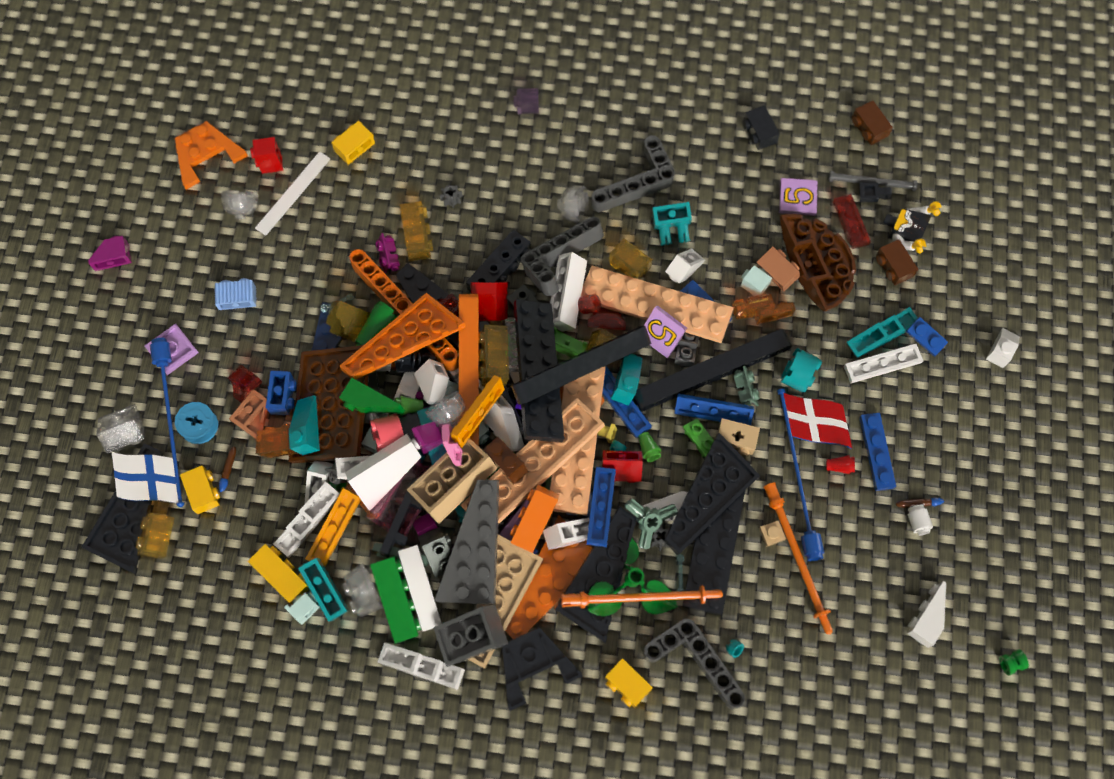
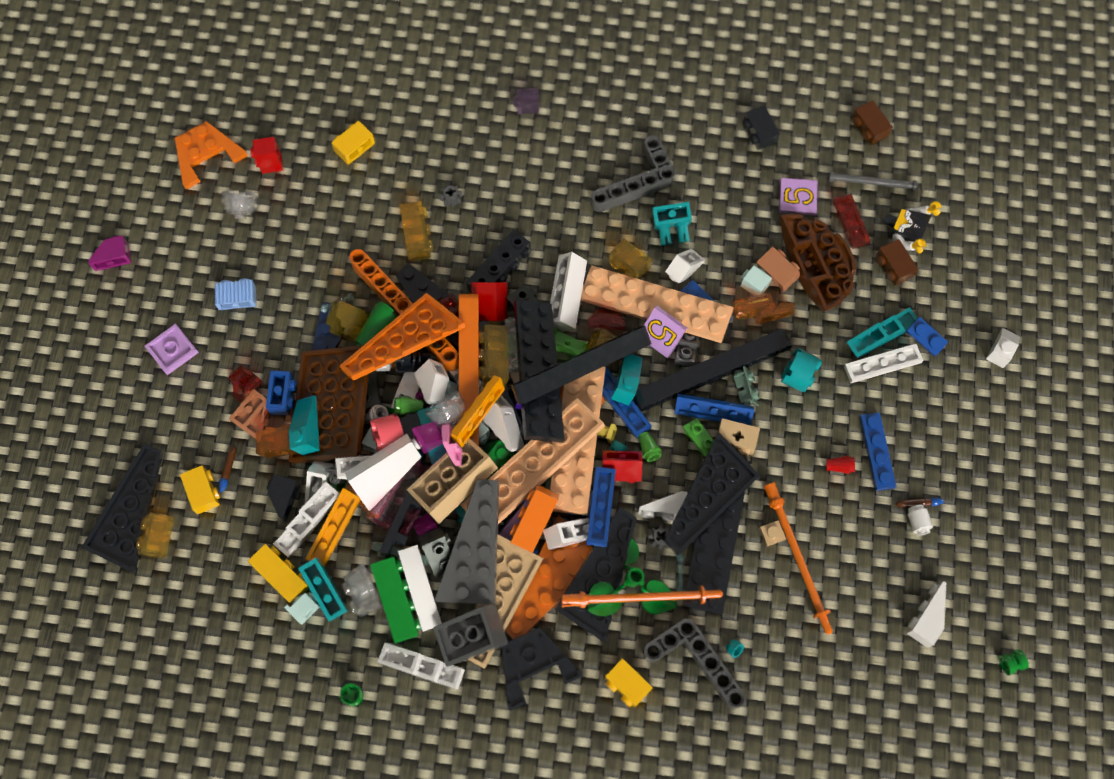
(120, 429): clear slope -> none
(151, 475): flag -> none
(193, 413): dark azure piece -> none
(282, 494): none -> black slope
(292, 193): white sticker -> none
(348, 694): none -> green wheel
(367, 400): green slope -> none
(385, 246): magenta hinge -> none
(506, 460): reddish brown brick -> none
(543, 257): dark grey beam -> none
(574, 204): clear cylinder -> none
(589, 304): clear red wheel -> none
(642, 515): sand green bush -> none
(818, 423): flag -> none
(871, 192): black plate -> none

